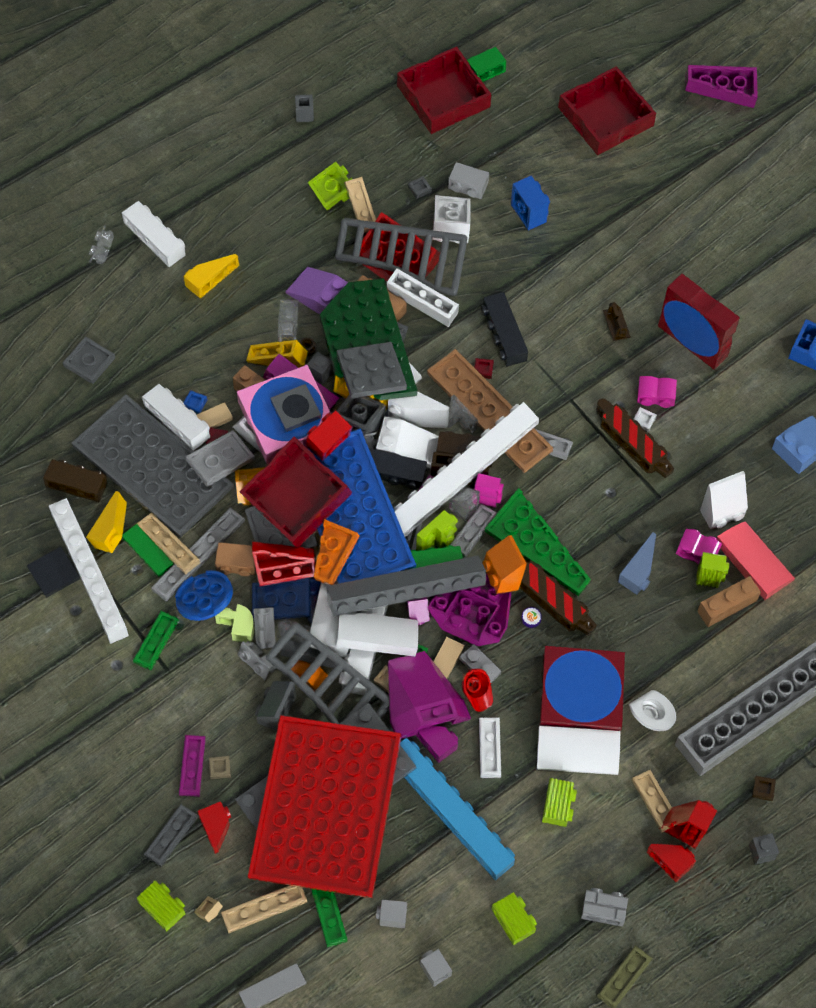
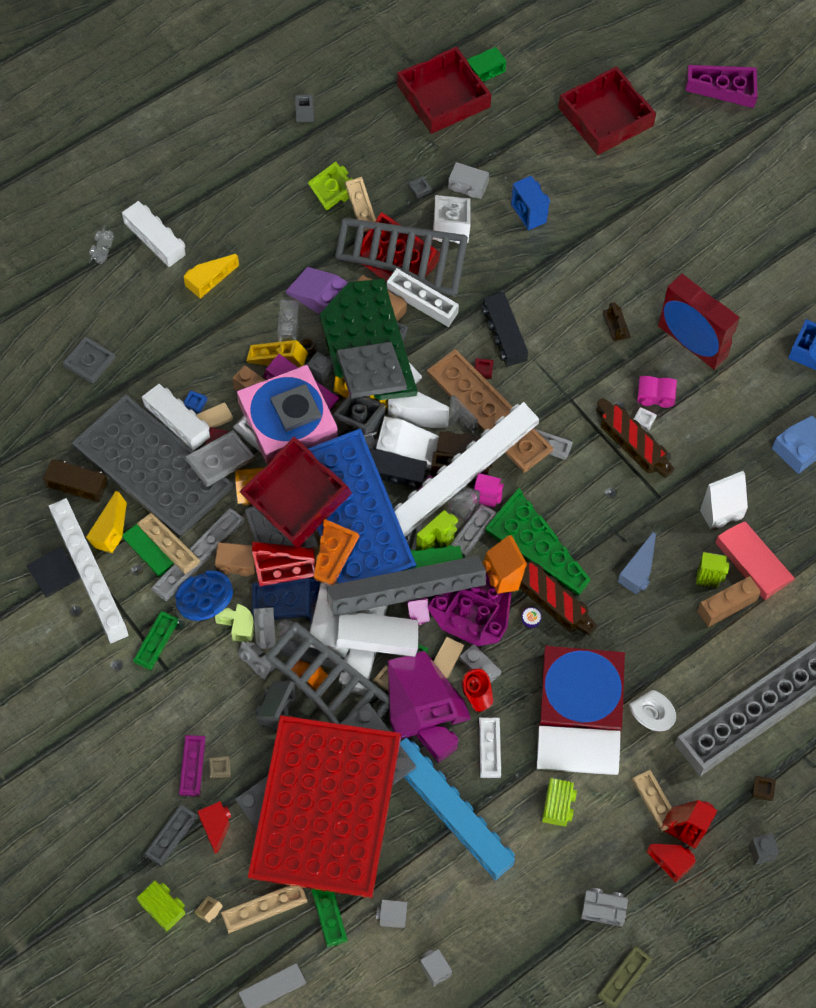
(328, 435): red brick -> none
(513, 918): lime brick -> none
(694, 544): dark pink brick -> none

